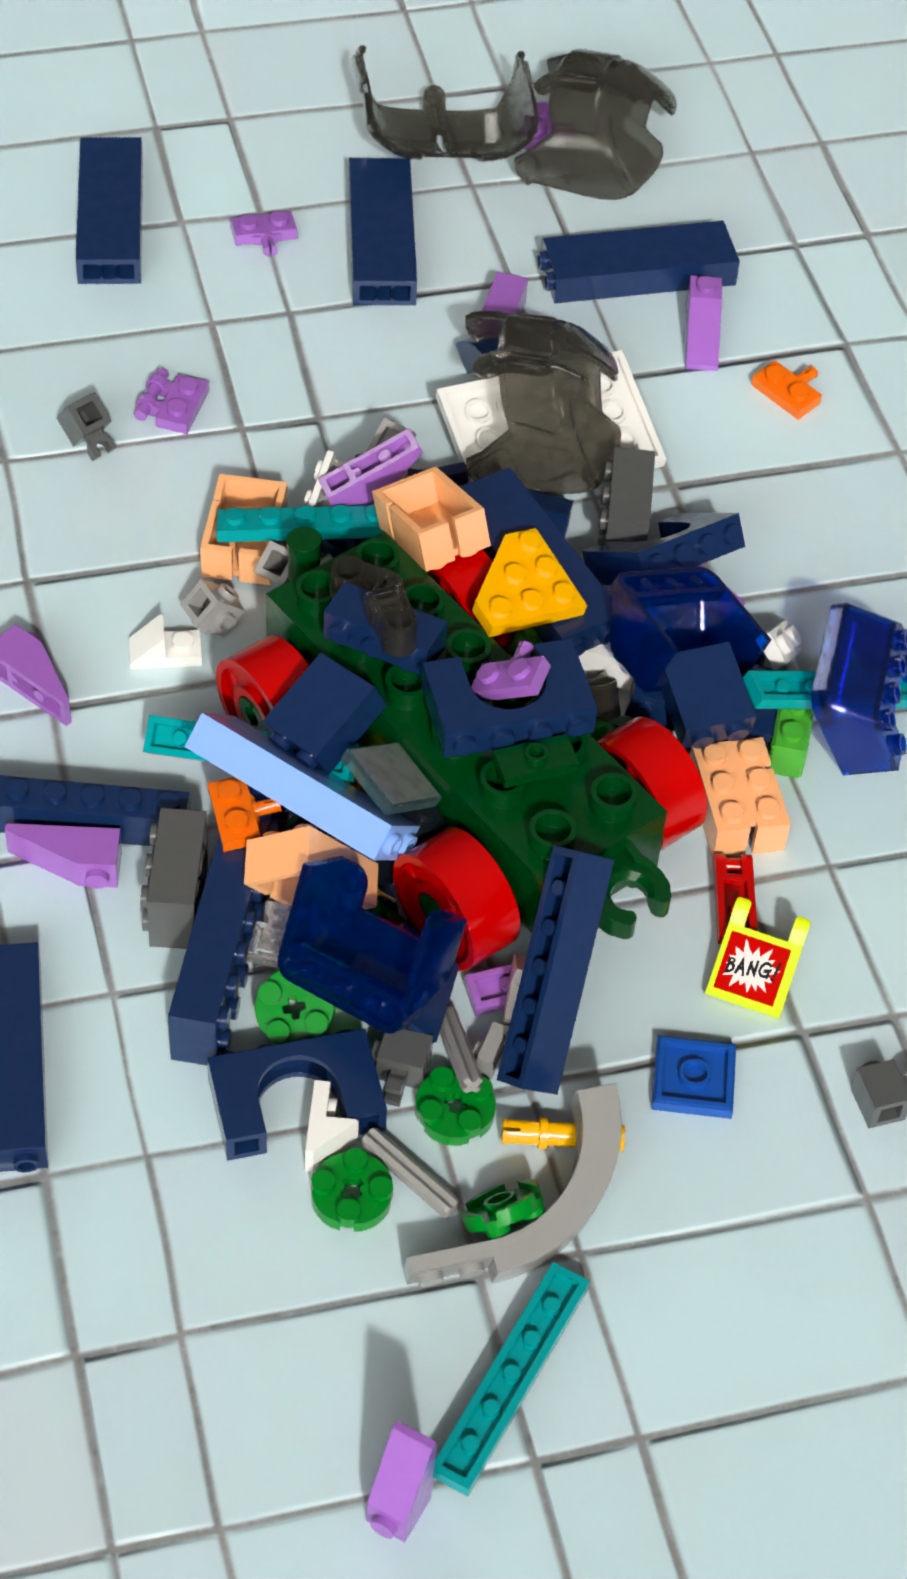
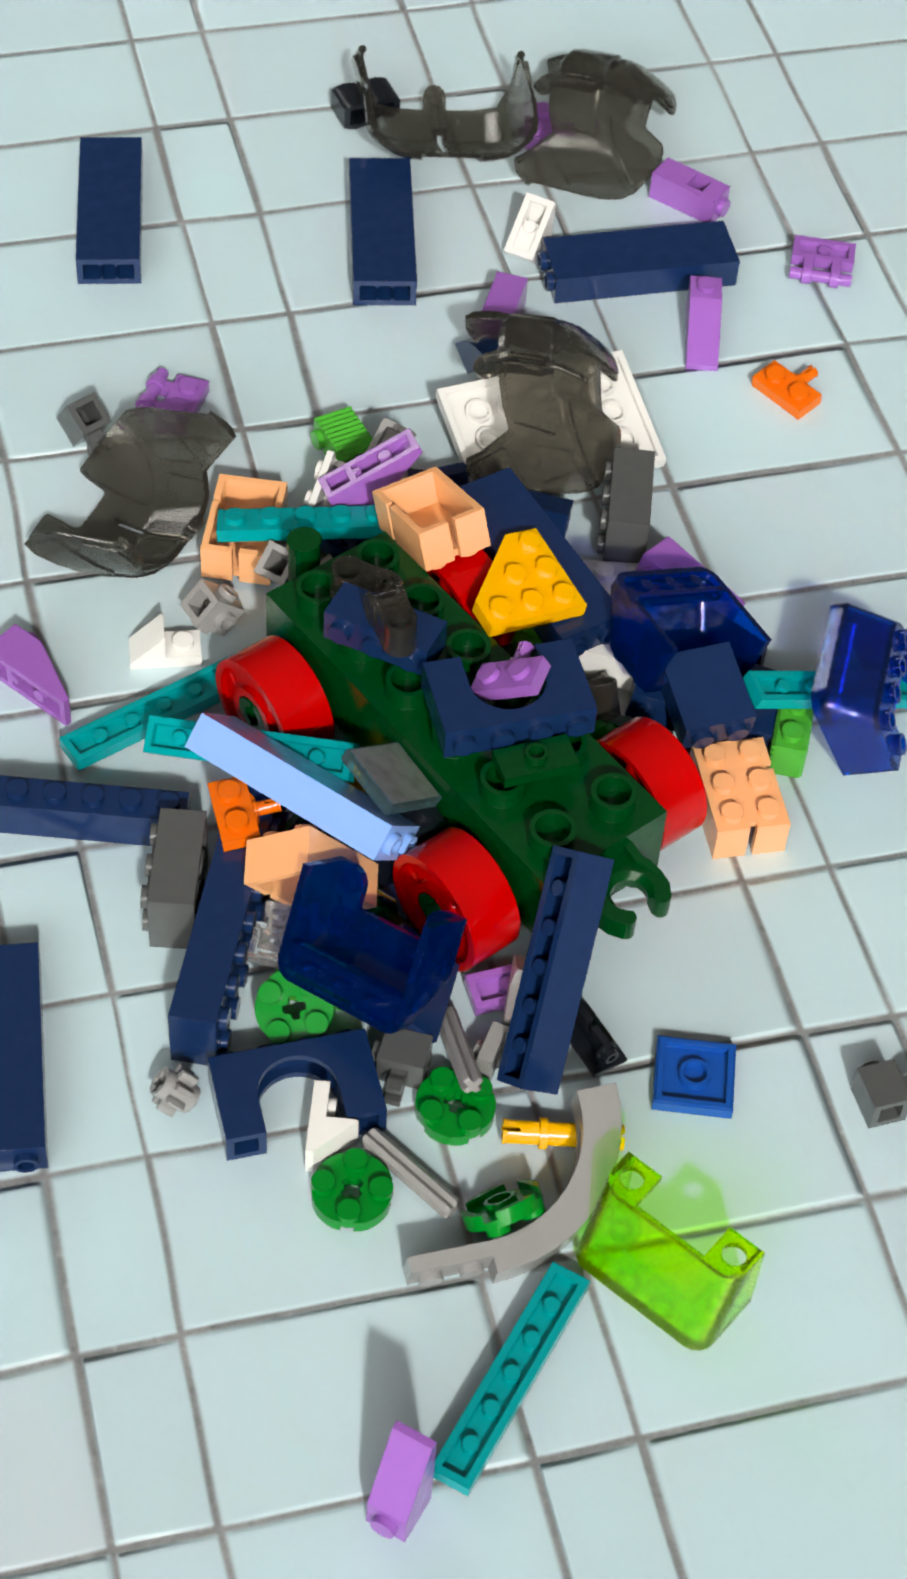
(72, 852): medium lavender slope -> none
(130, 722): none -> teal plate
(151, 481): none -> clear smoke piece
(175, 1090): none -> light grey gear
(264, 230): medium lavender plate -> none
(324, 714): dark blue brick -> none
(340, 433): none -> bright green brick
(348, 102): none -> black brick
(531, 226): none -> white slope
(594, 1042): none -> black hinge
(659, 1272): none -> clear neon green windscreen
(684, 542): dark blue arch -> none
(689, 191): none -> medium lavender brick
(730, 887): red plate -> none
(754, 966): flag -> none
(784, 646): white plate -> none
(822, 254): none -> medium lavender plate

